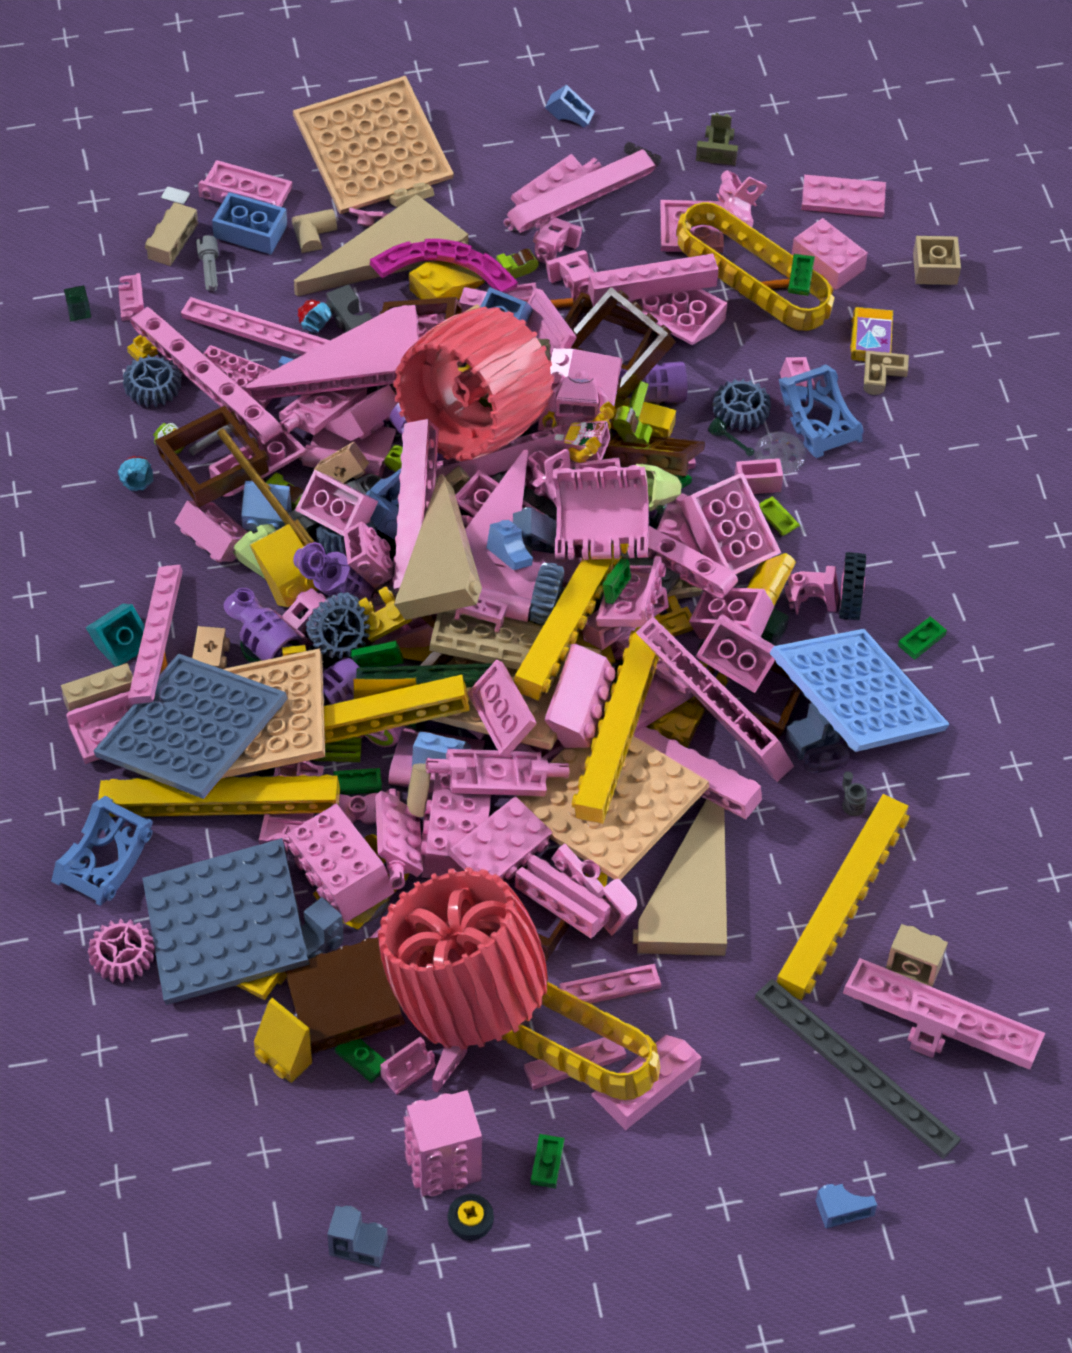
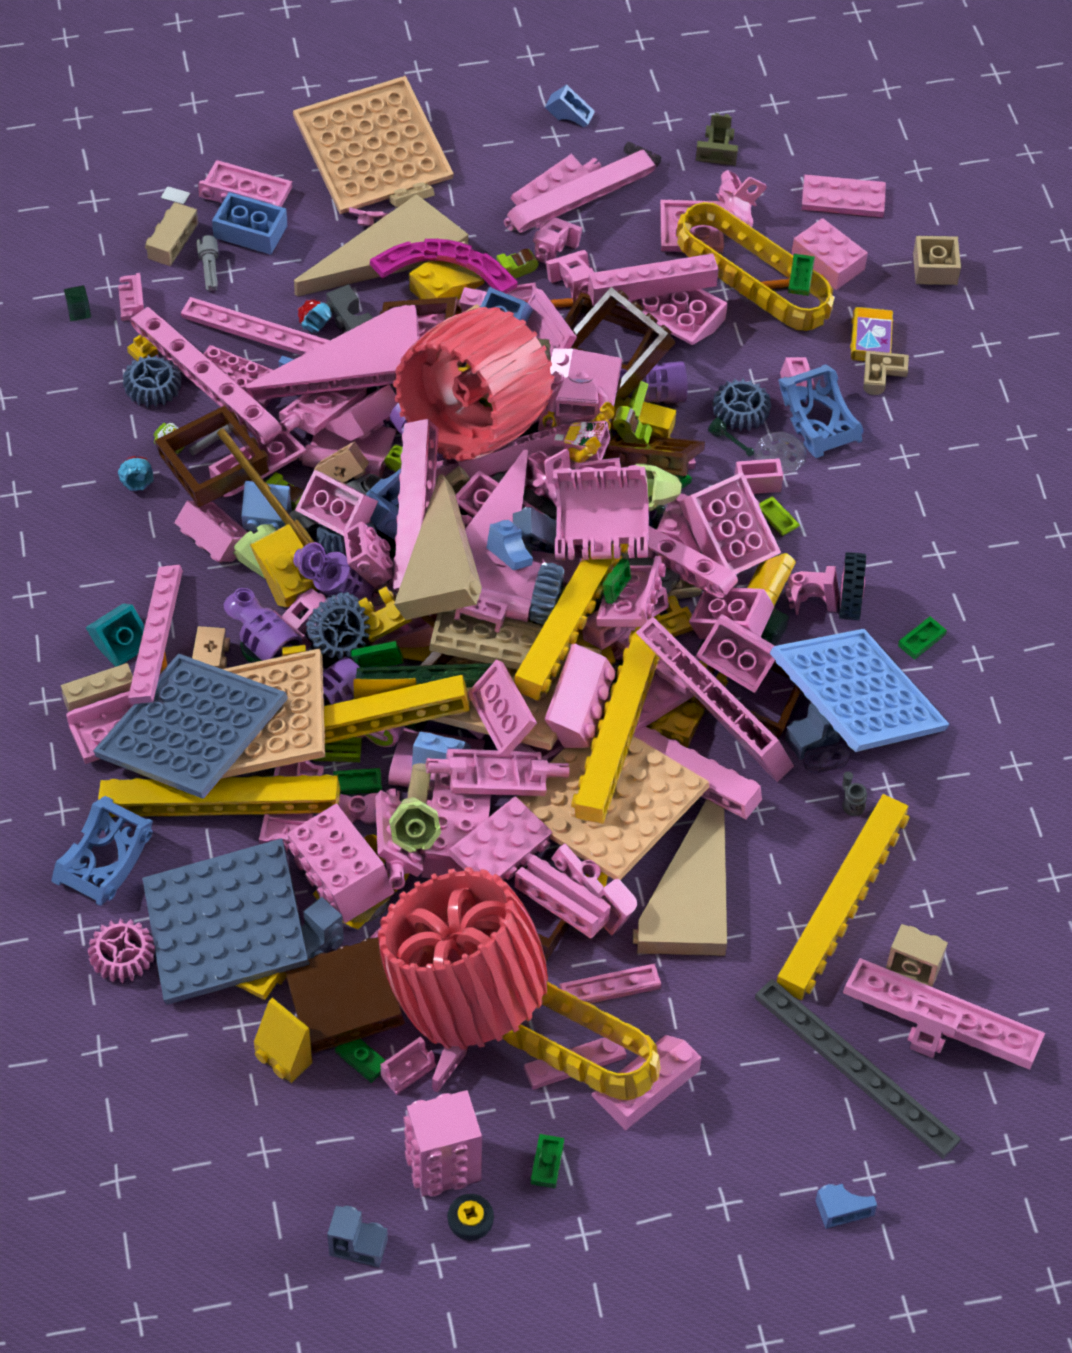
(287, 575): none -> yellow plate
(310, 225): tan brick -> none
(414, 825): none -> yellowish green cone

